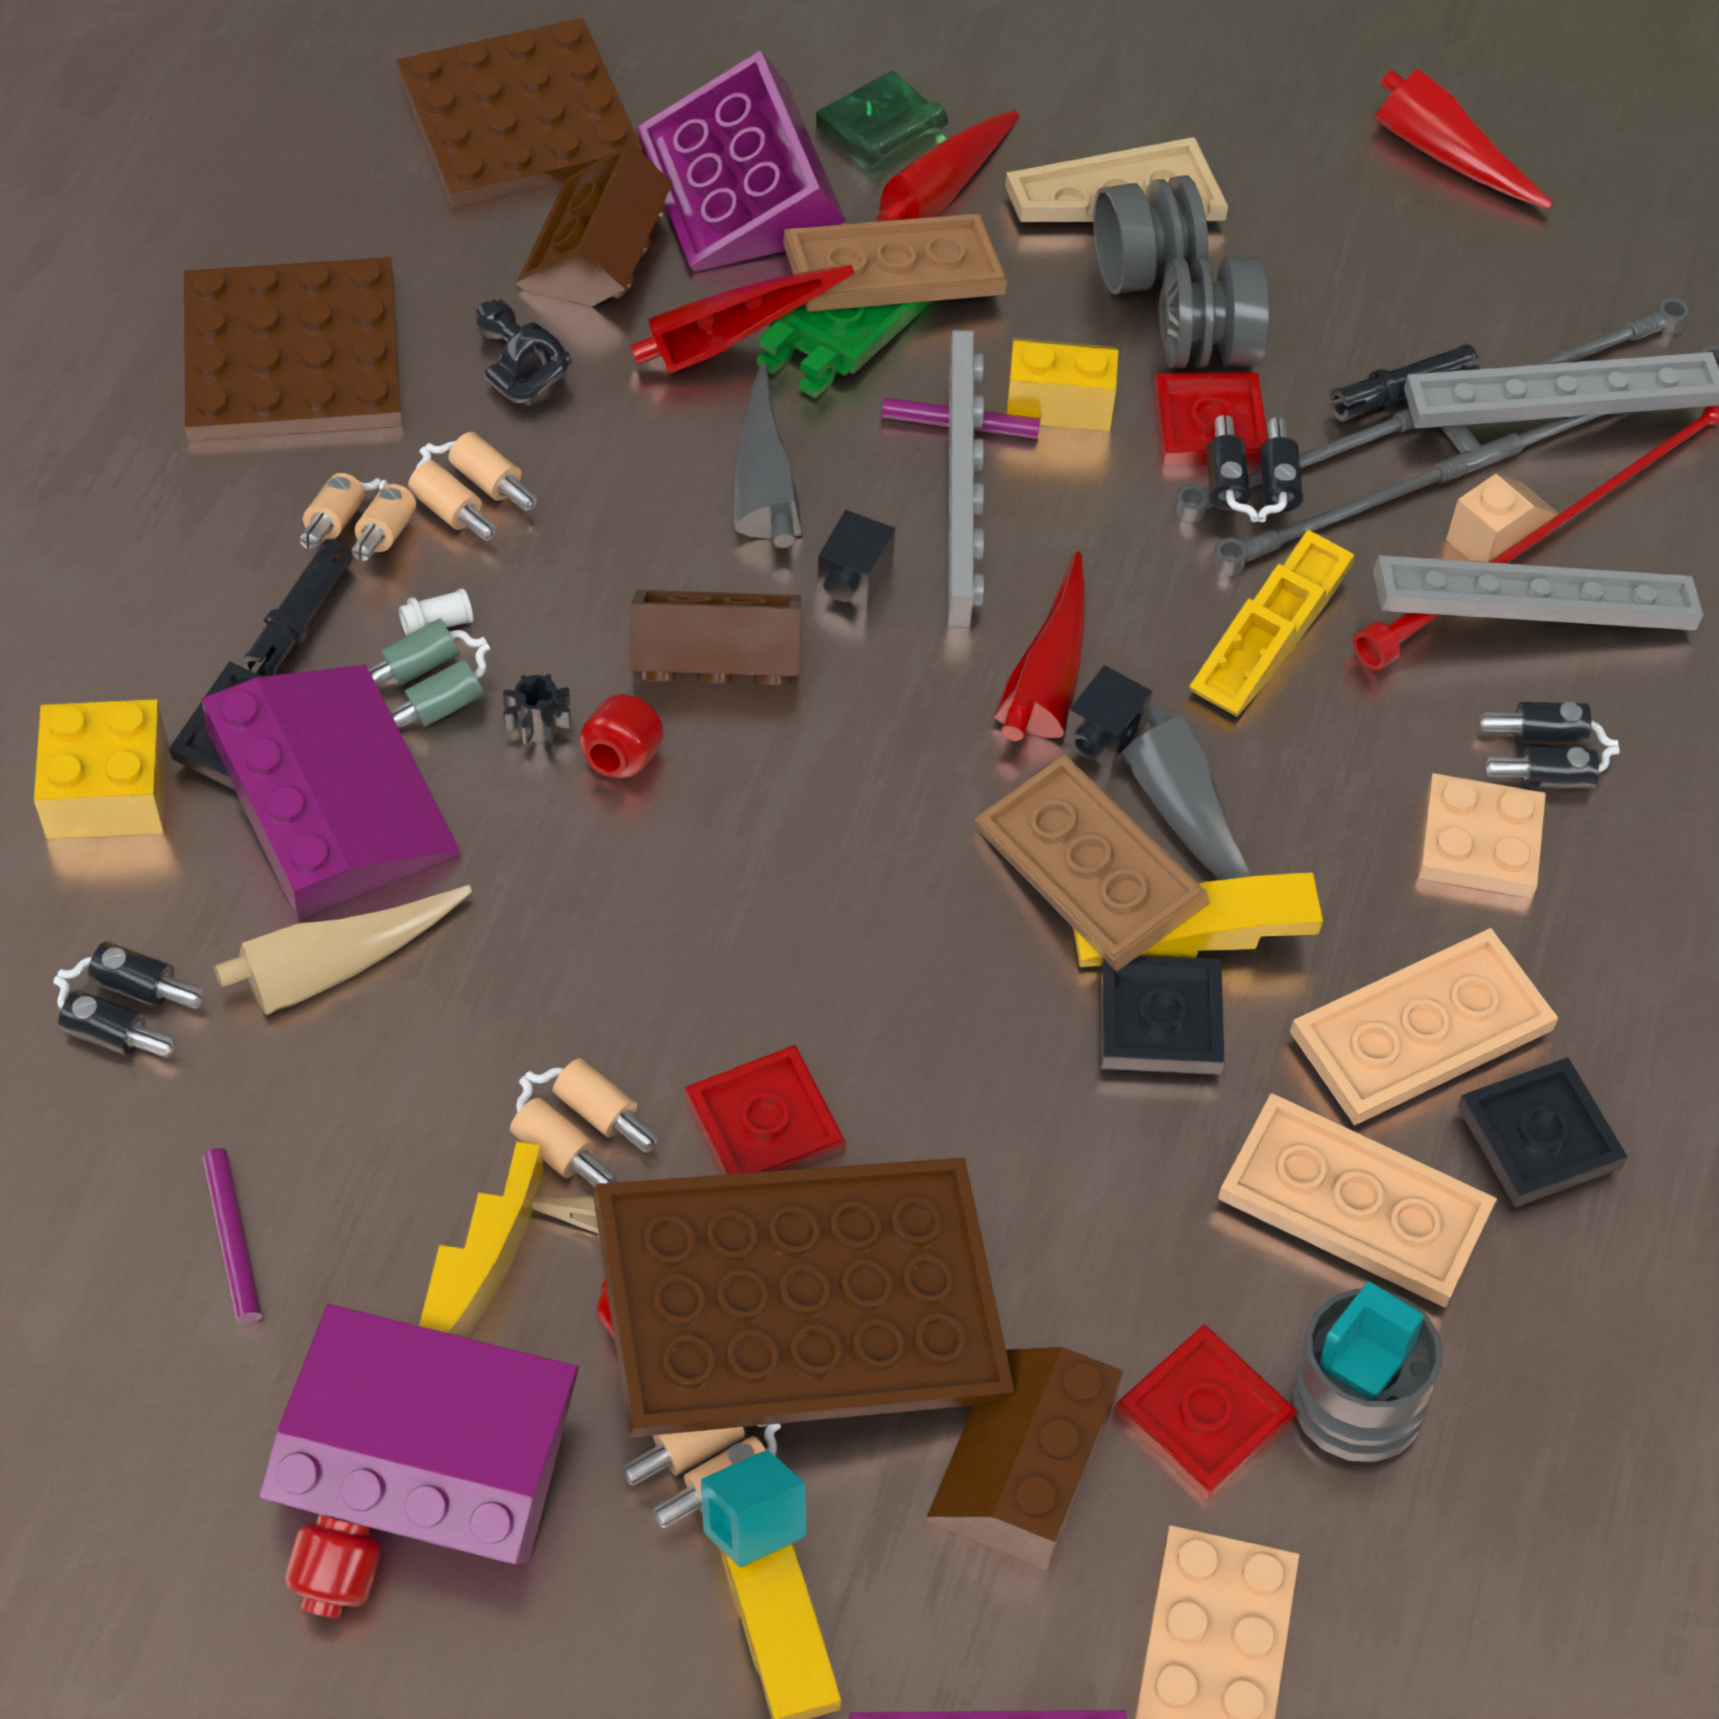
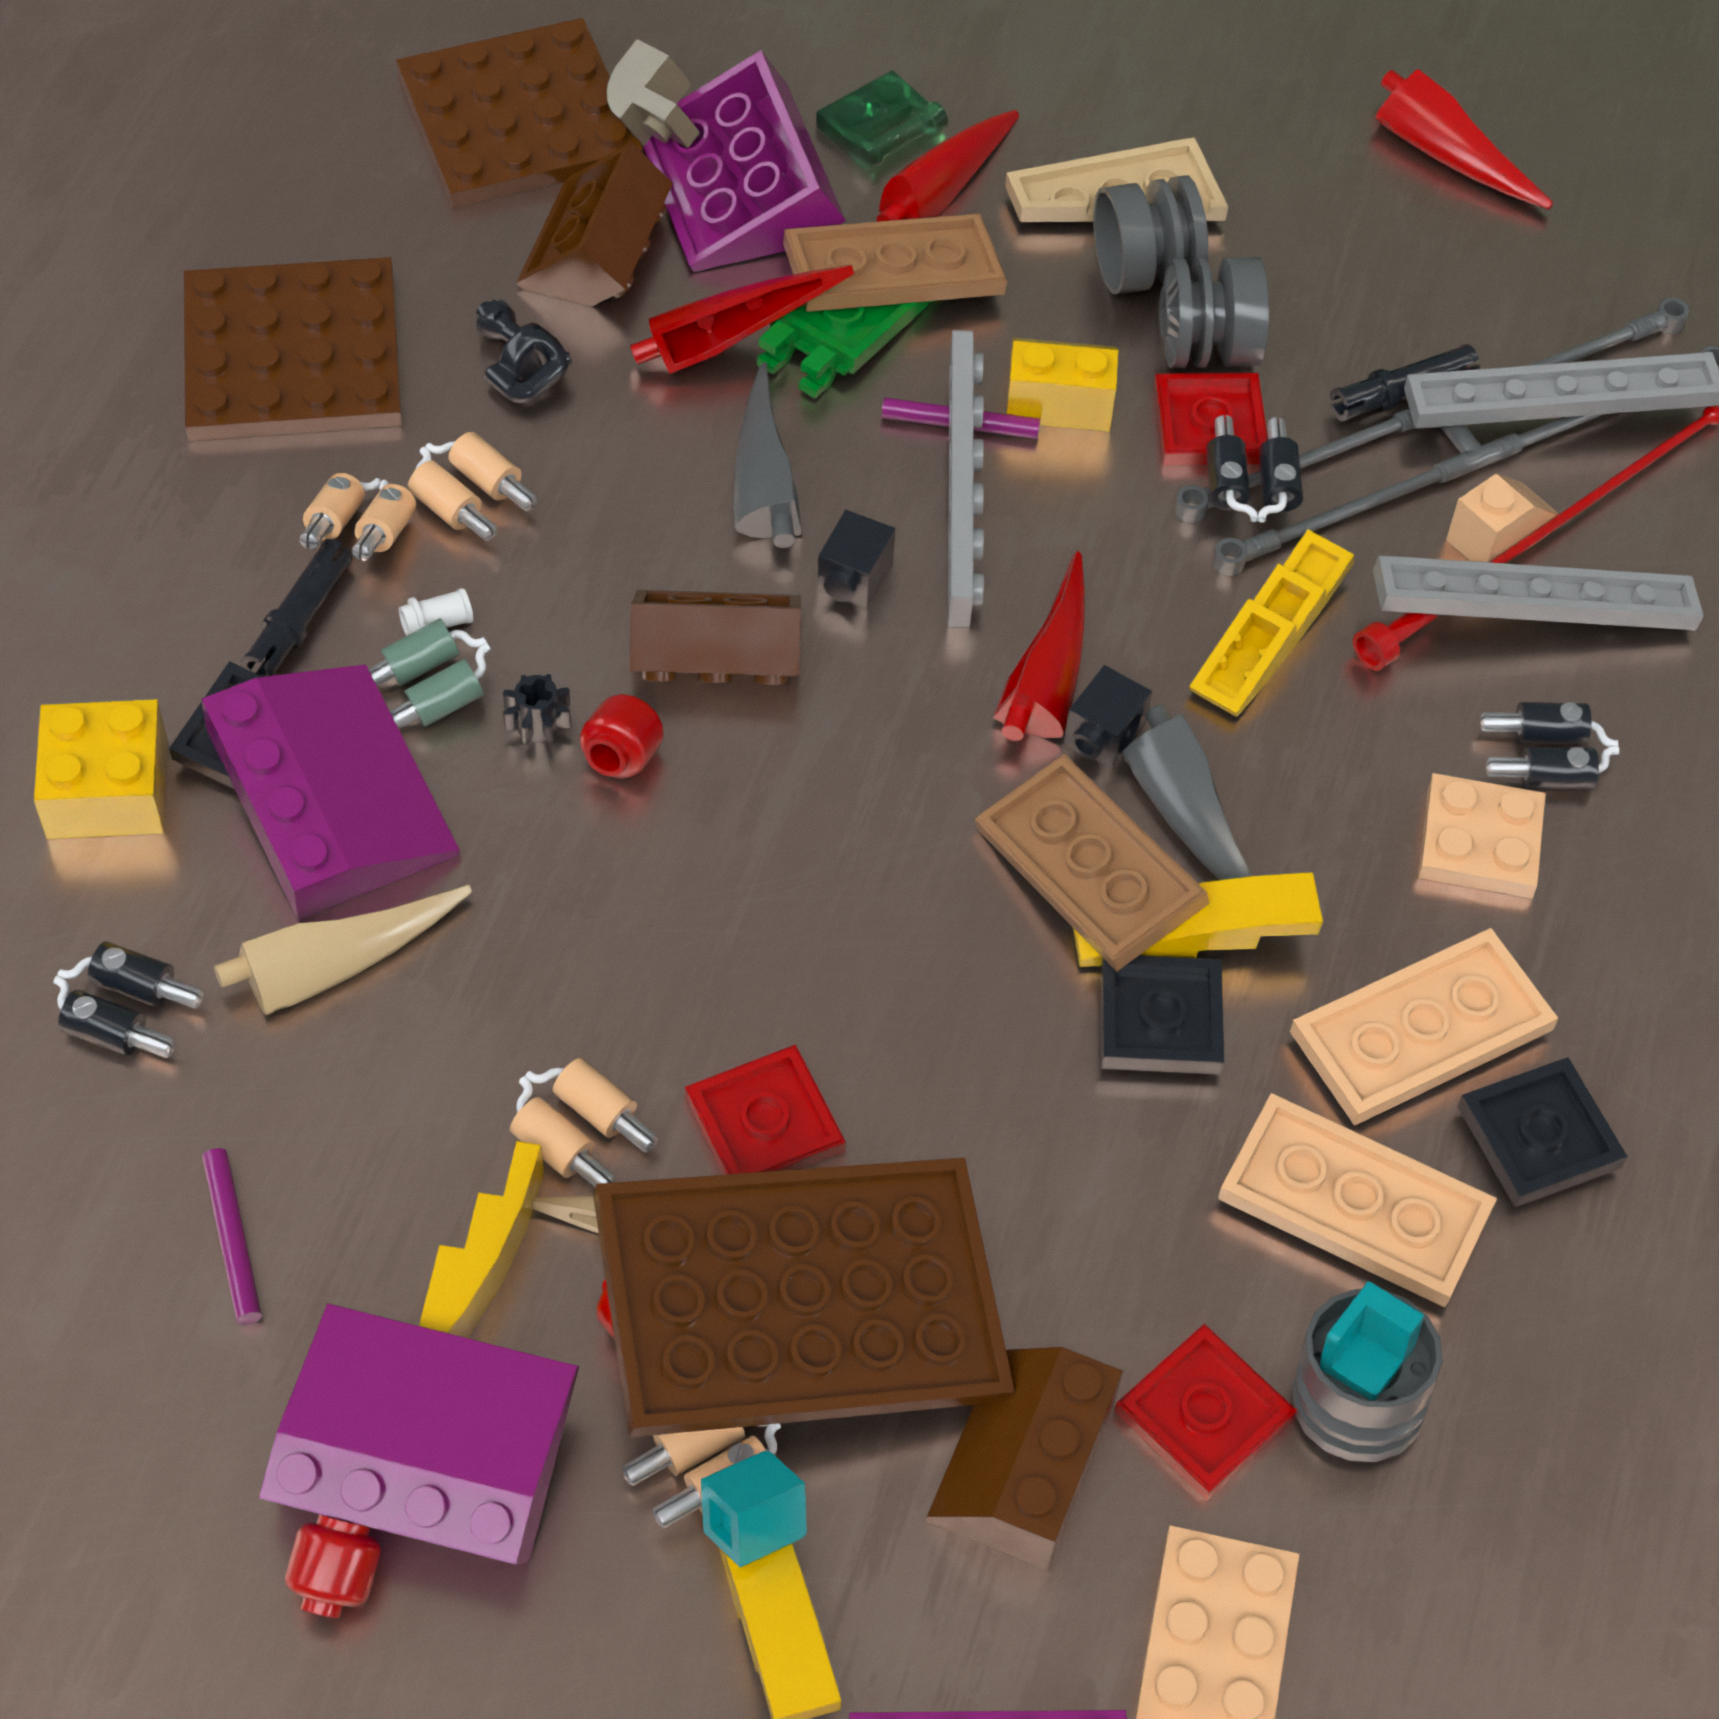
(646, 95): none -> dark tan brick

